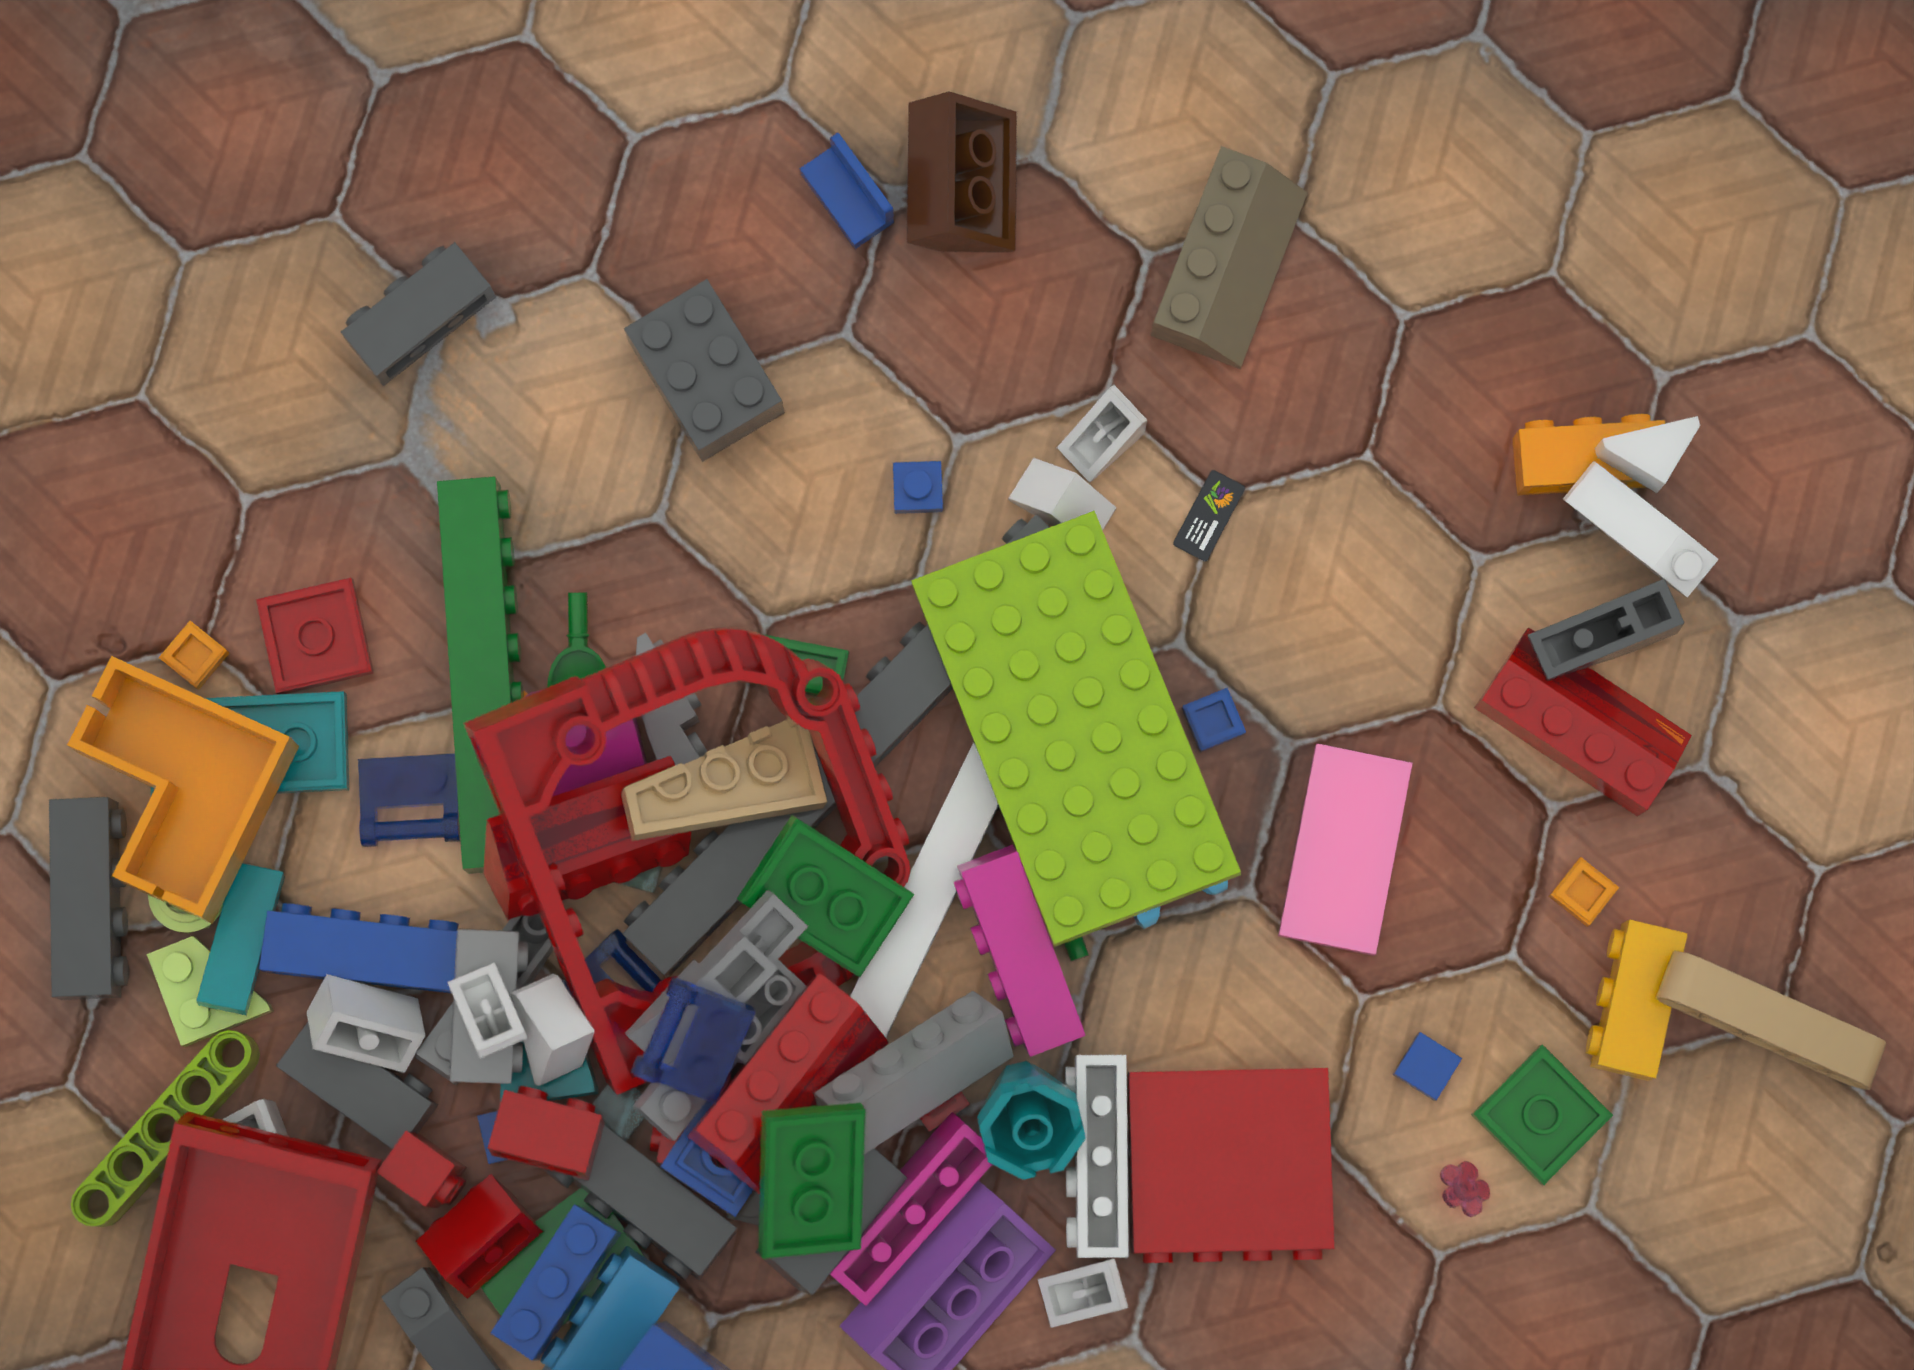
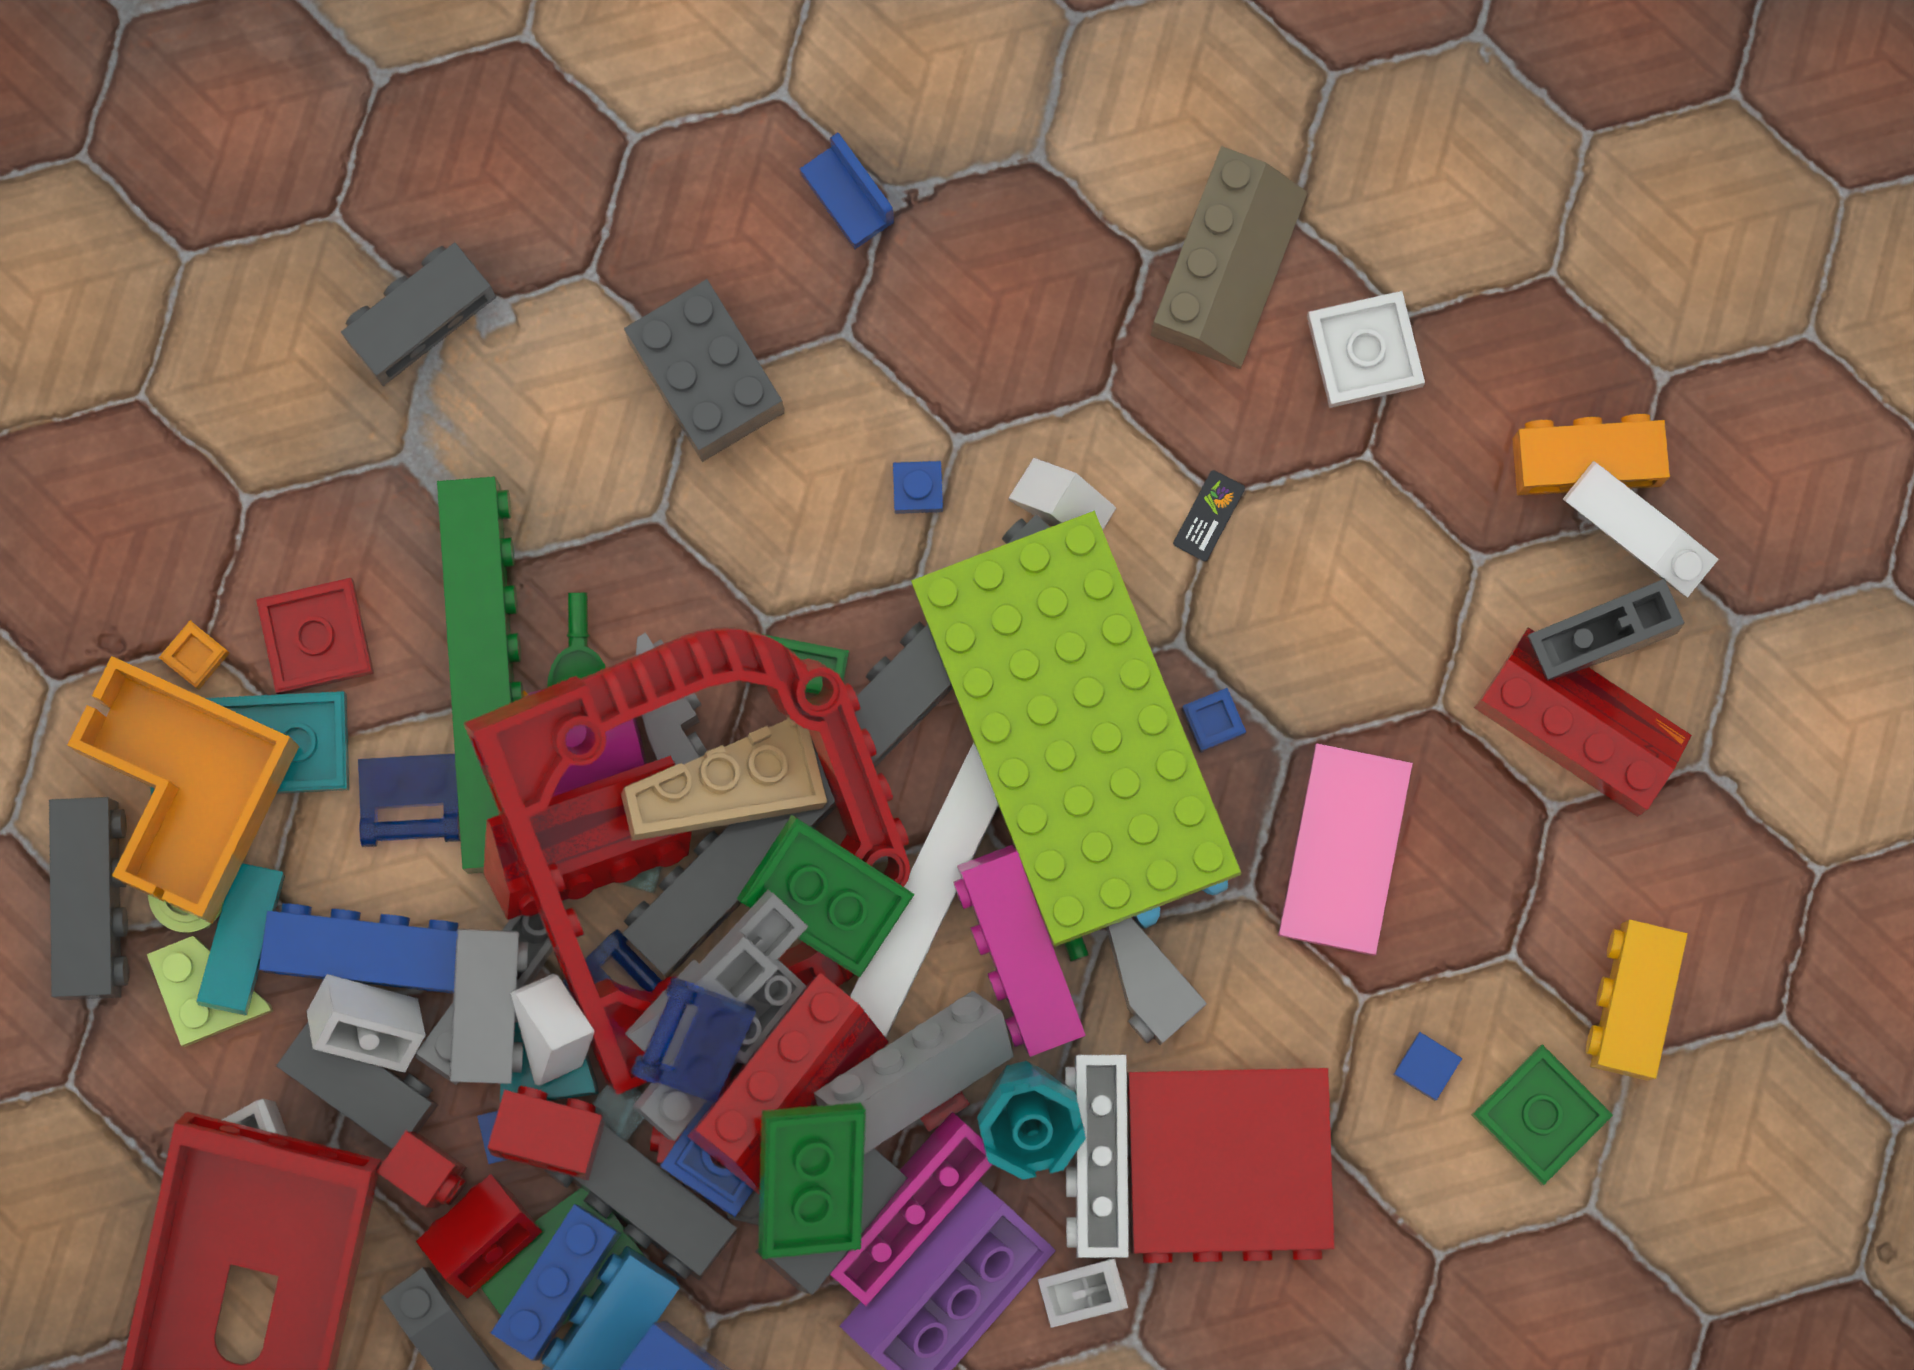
(142, 1136): lime beam -> none
(487, 1010): white slope -> none
(961, 175): reddish brown slope -> none
(1103, 434): white slope -> none
(1151, 984): none -> light grey slope
(1365, 349): none -> white plate
(1464, 1188): clear pink plant -> none
(1583, 891): light orange tile -> none
(1649, 453): white slope -> none
(1771, 1020): tan beam -> none

